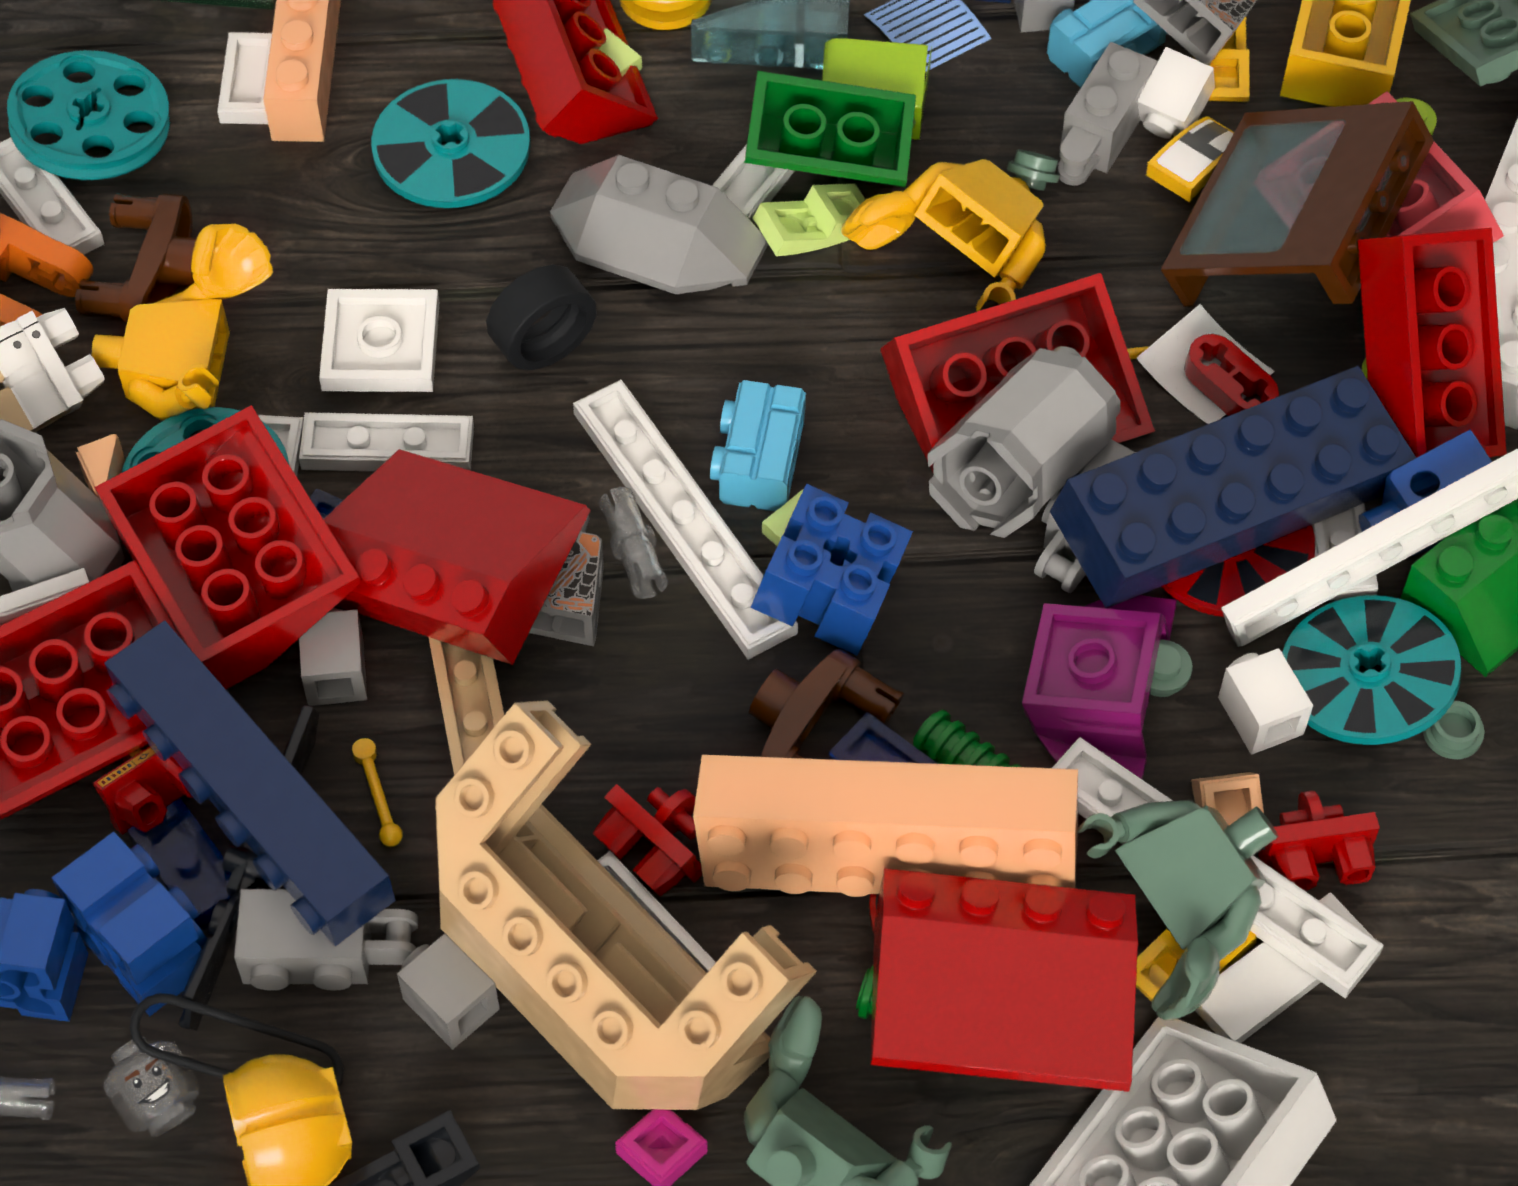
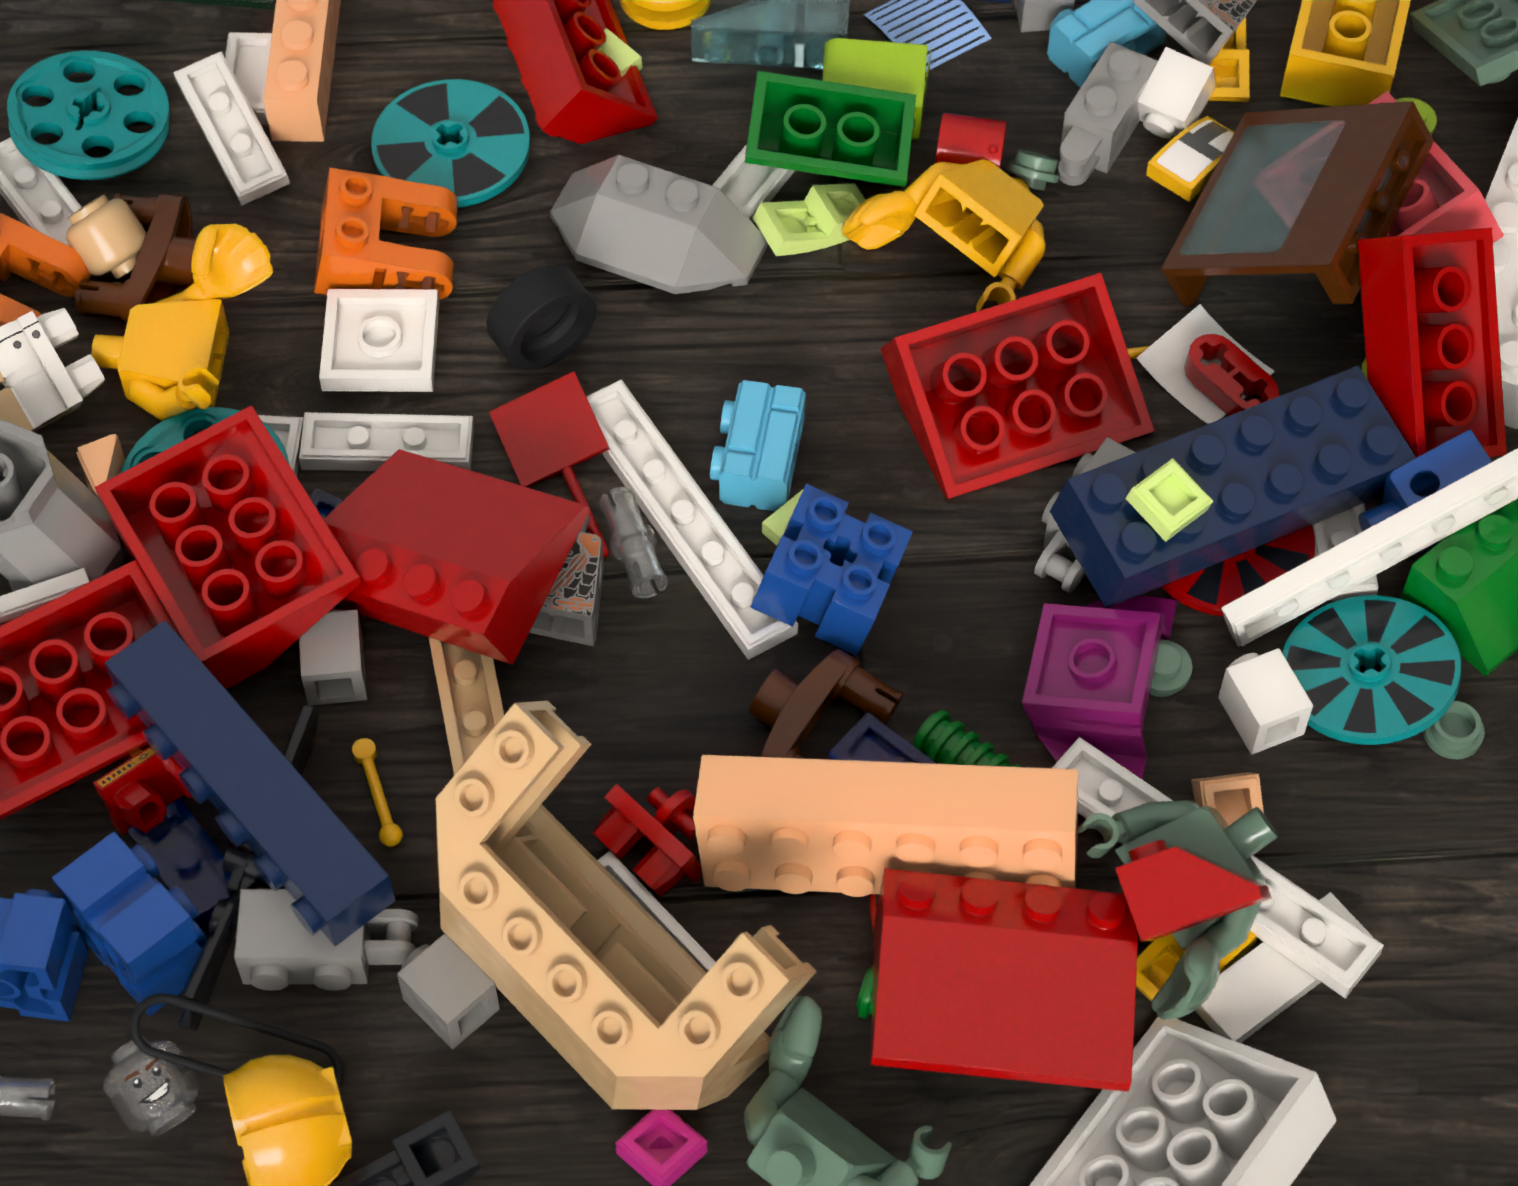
(106, 236): none -> tan head
(231, 128): none -> white tile
(350, 225): none -> orange brick
(551, 434): none -> red piece
(970, 139): none -> red piece
(1023, 441): light grey brick -> none
(1169, 499): none -> yellowish green tile
(1181, 889): none -> red slope
(1320, 836): red hips -> none

